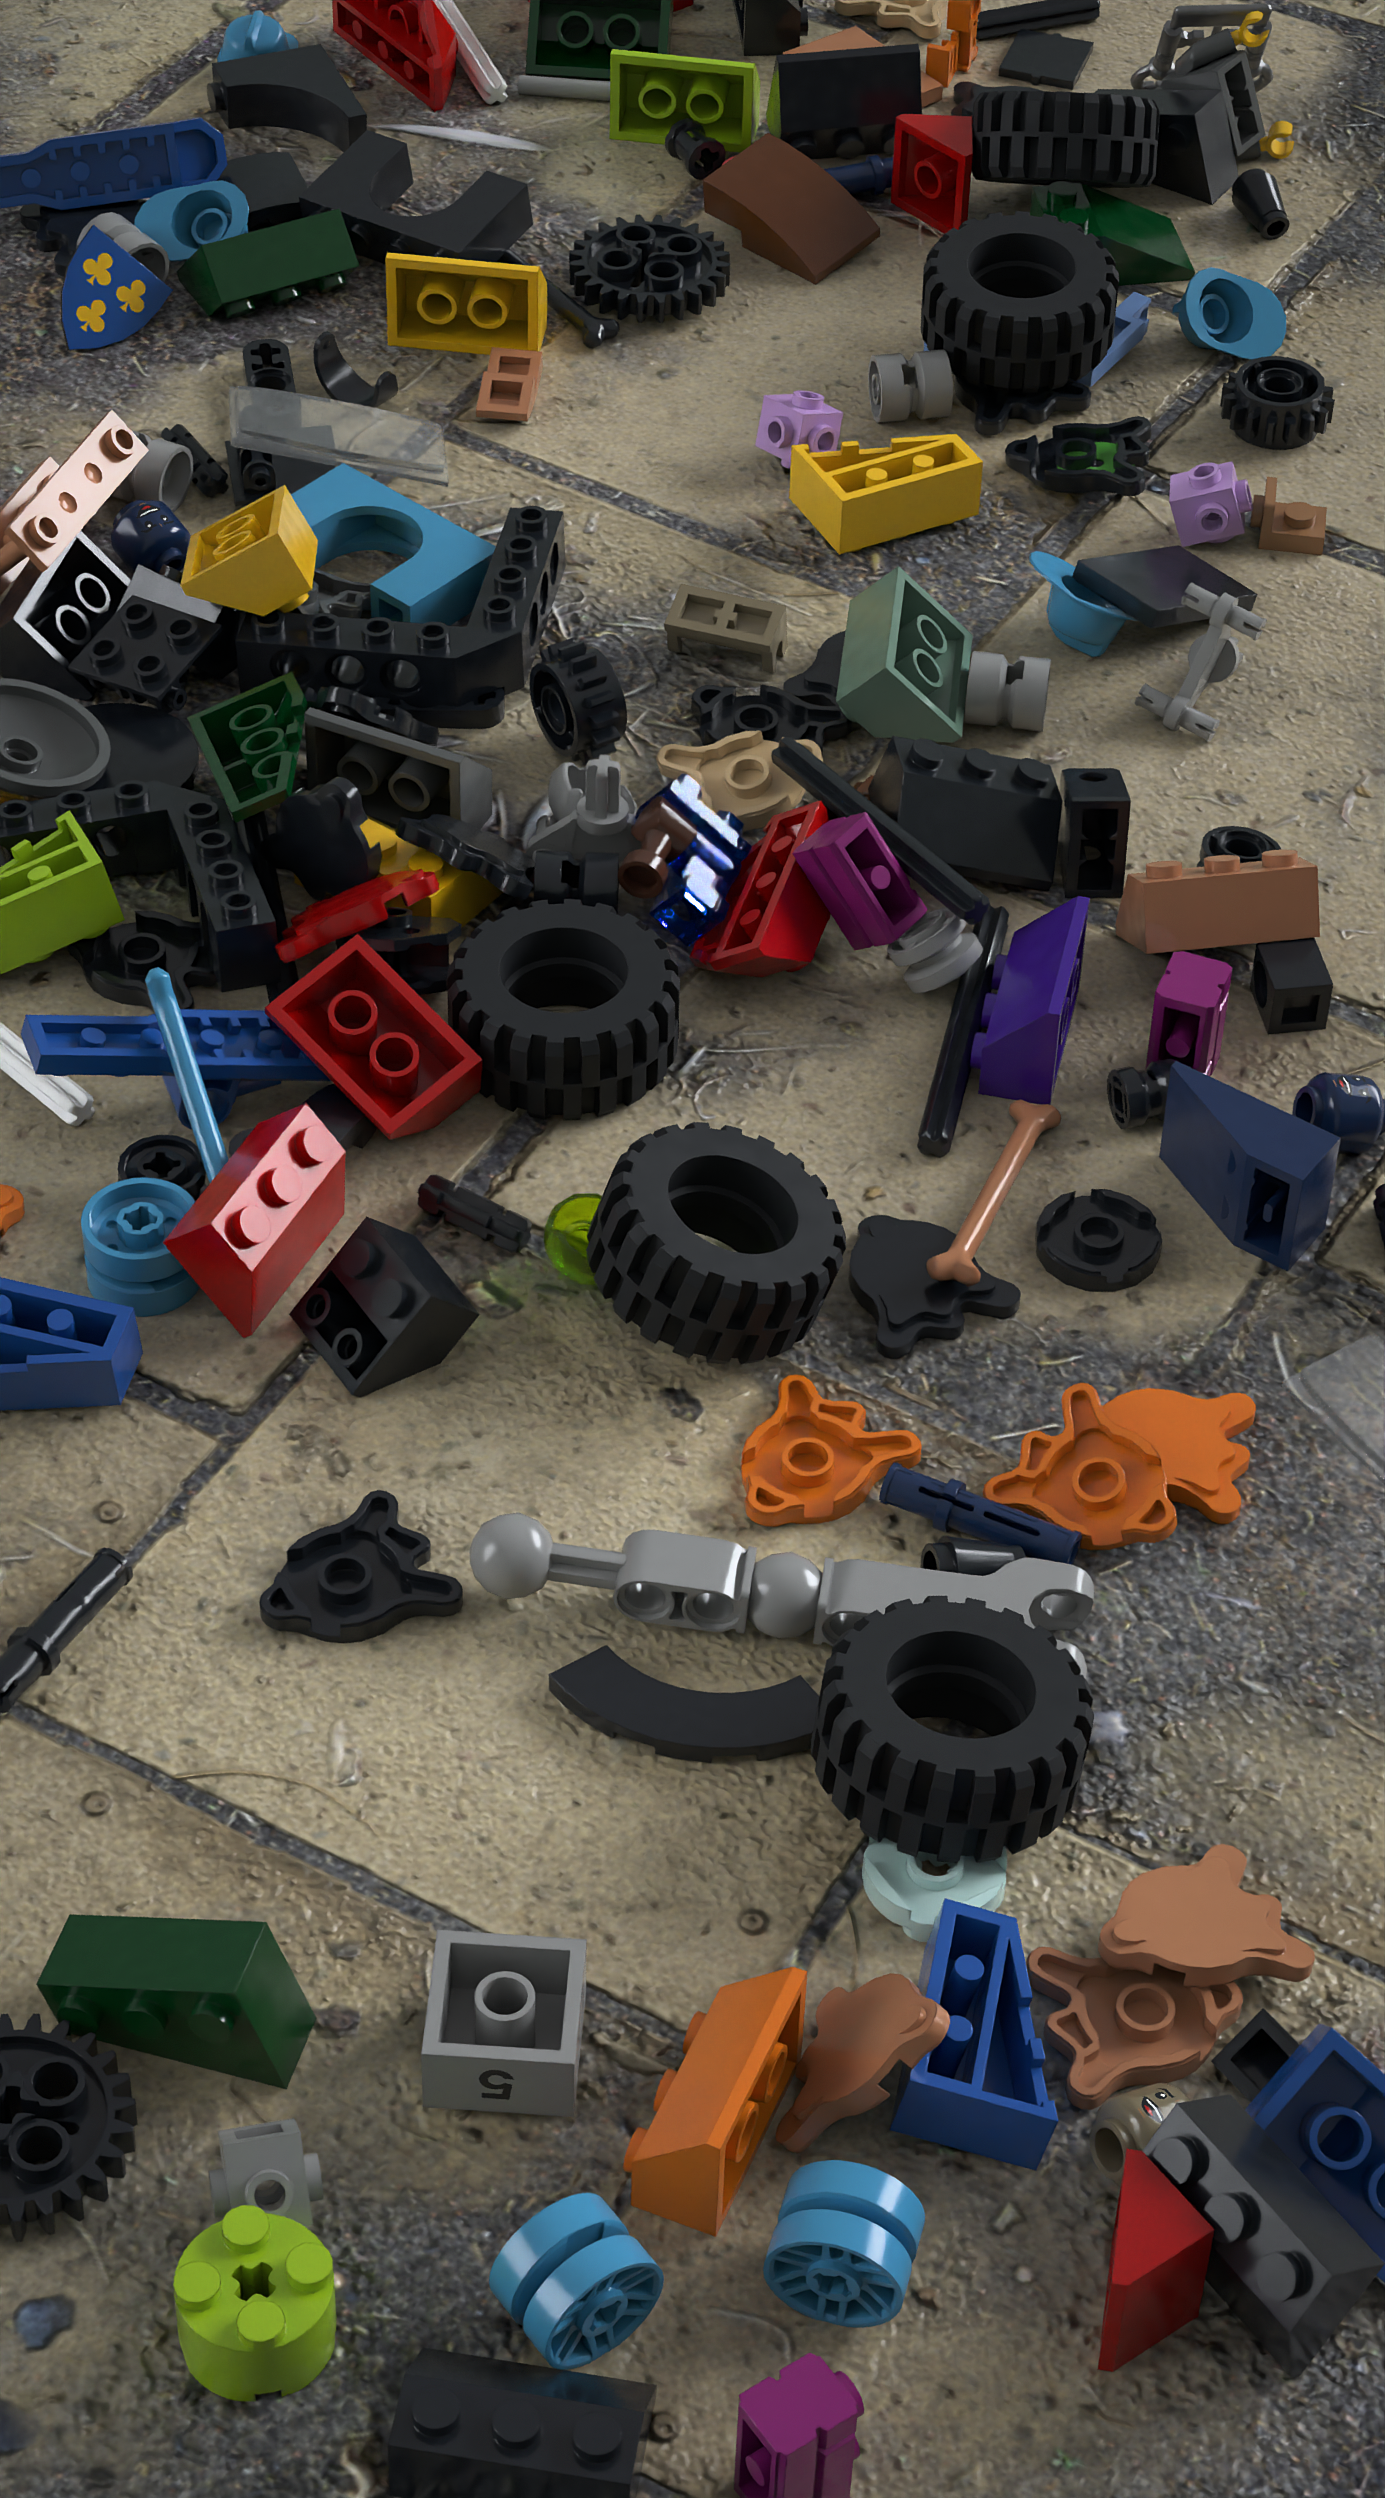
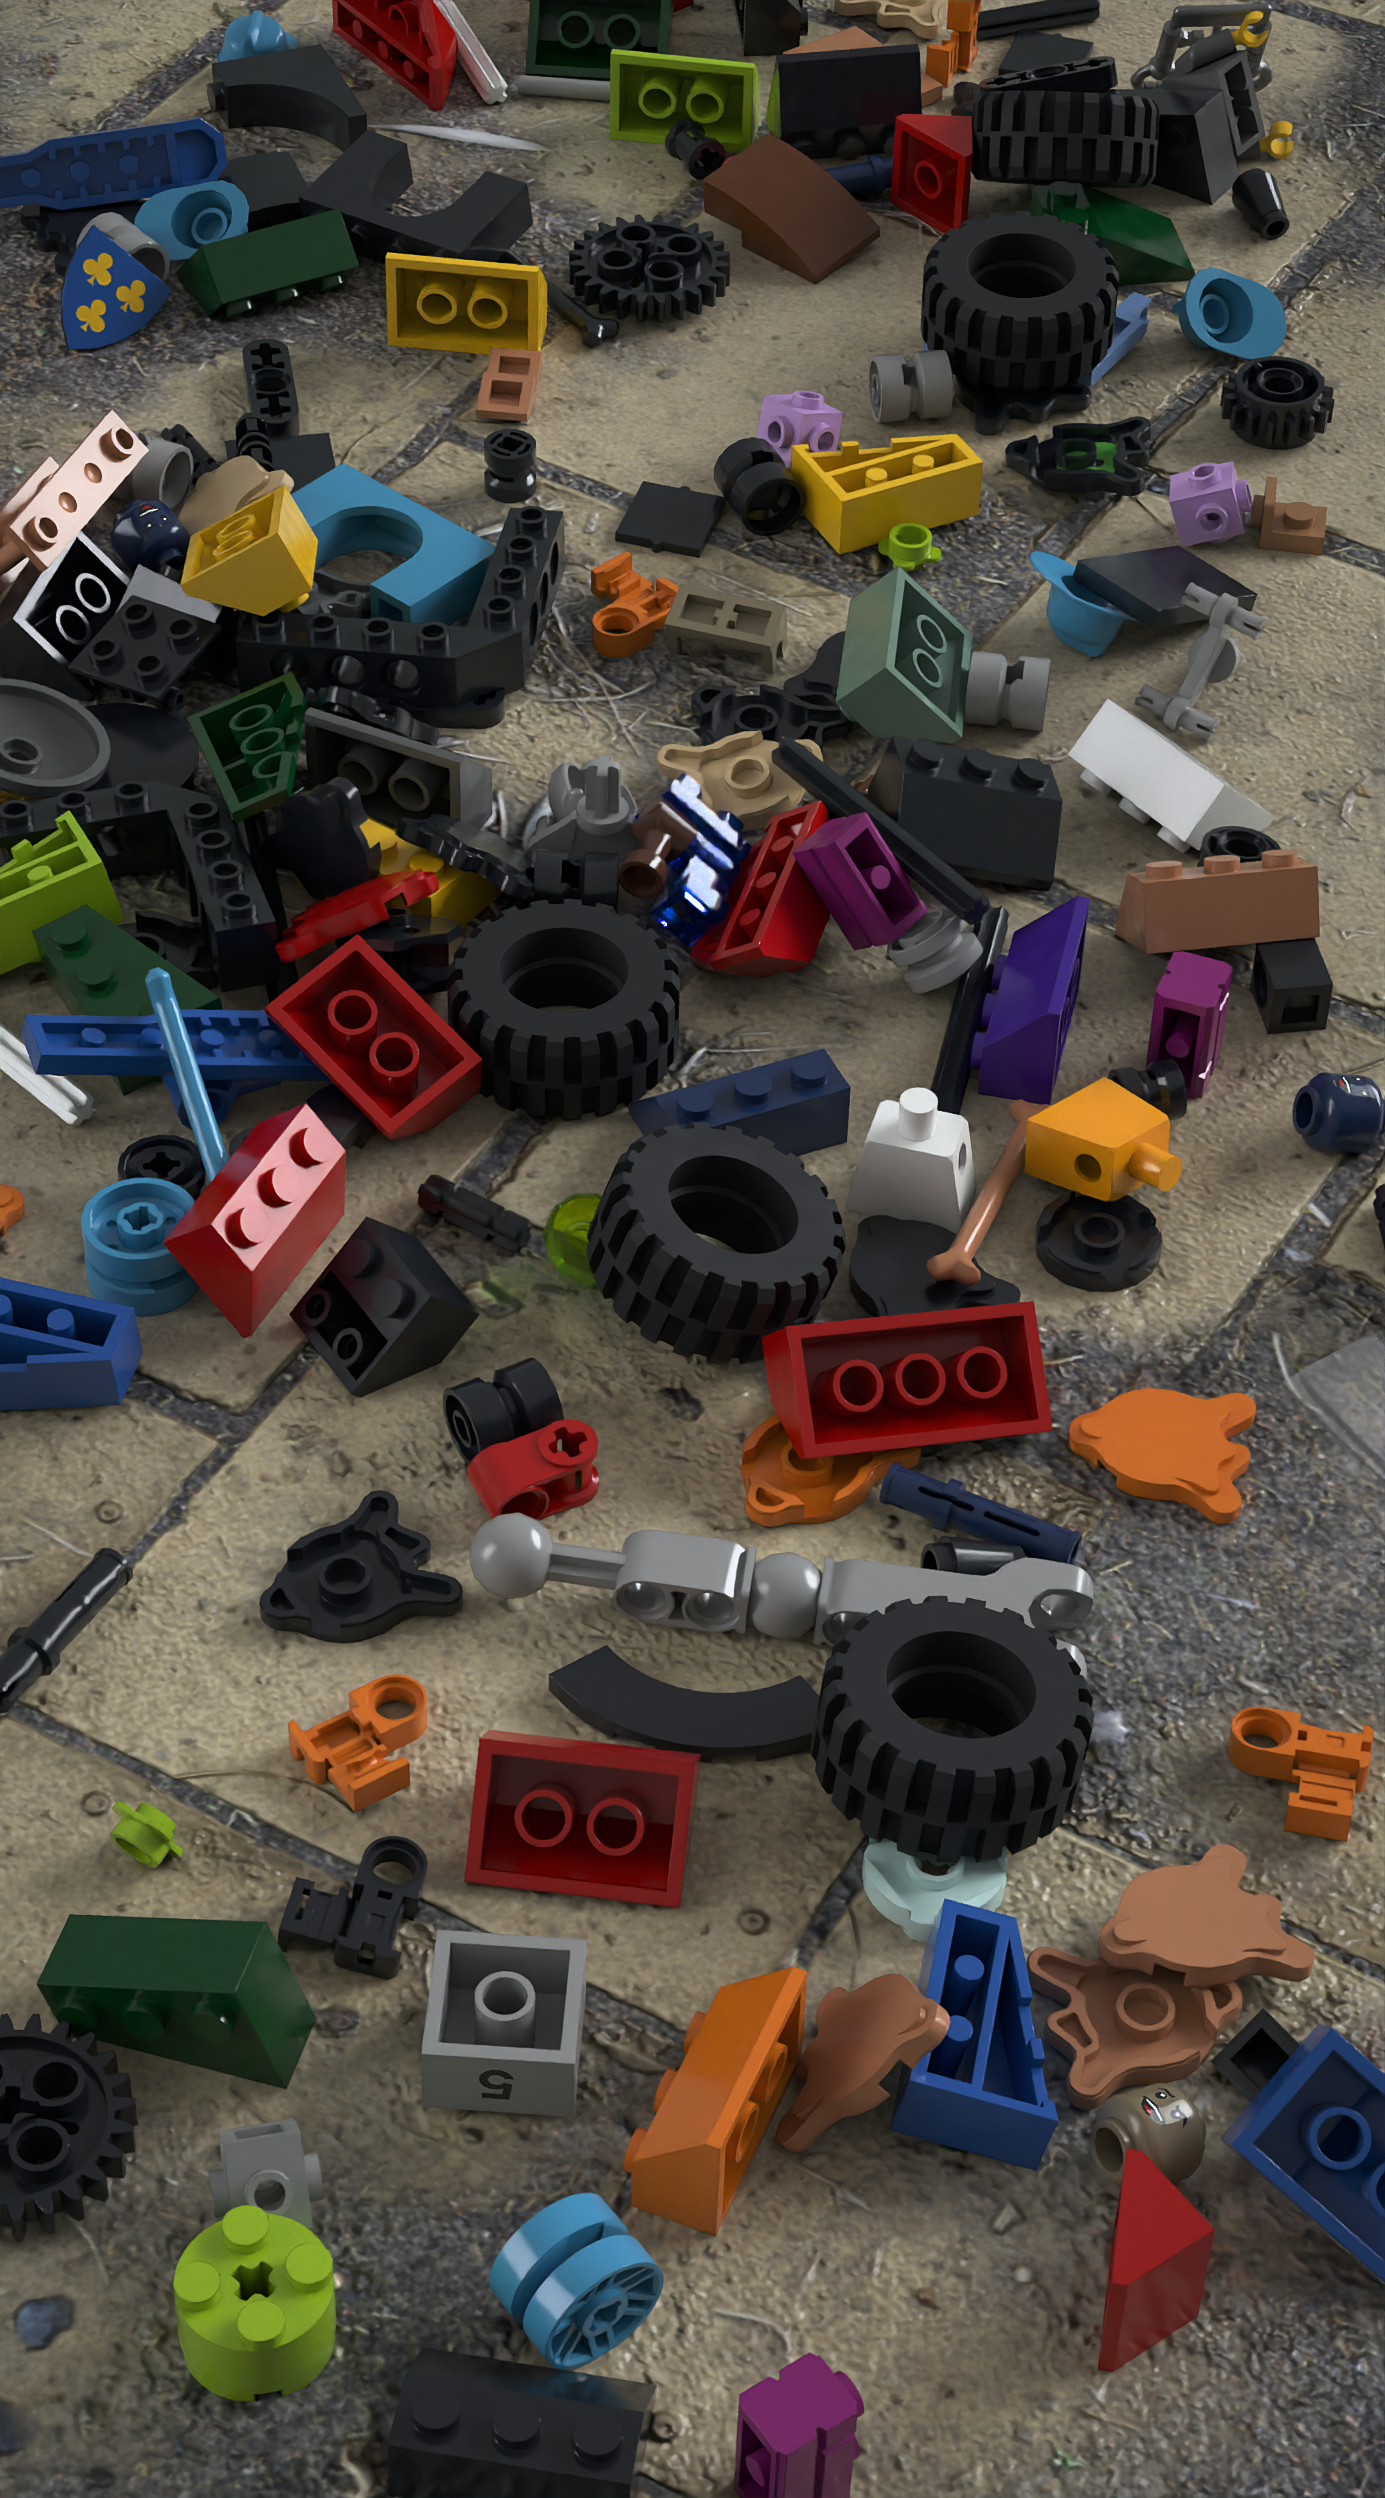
(105, 971): none -> dark green wedge
(145, 1834): none -> lime plate
(228, 490): none -> tan tile
(337, 434): clear piece -> none
(343, 382): black helmet -> none
(357, 1760): none -> orange piece
(367, 1919): none -> black piece
(500, 1411): none -> black wheel
(510, 463): none -> black wheel
(534, 1477): none -> red piece
(578, 701): black gear -> none
(582, 1818): none -> red slope
(635, 607): none -> orange piece
(670, 519): none -> black piece
(759, 486): none -> black wheel
(791, 1102): none -> dark blue slope
(844, 2243): dark azure wheel -> none
(908, 1380): none -> red slope
(910, 547): none -> lime plate
(915, 1163): none -> white torso
(1077, 76): none -> black beam
(1090, 1478): orange tile -> none
(1093, 816): black torso -> none
(1101, 1143): none -> light orange torso
(1160, 780): none -> white slope
(1249, 1165): dark blue slope -> none
(1277, 2242): black slope -> none
(1323, 1763): none -> orange piece

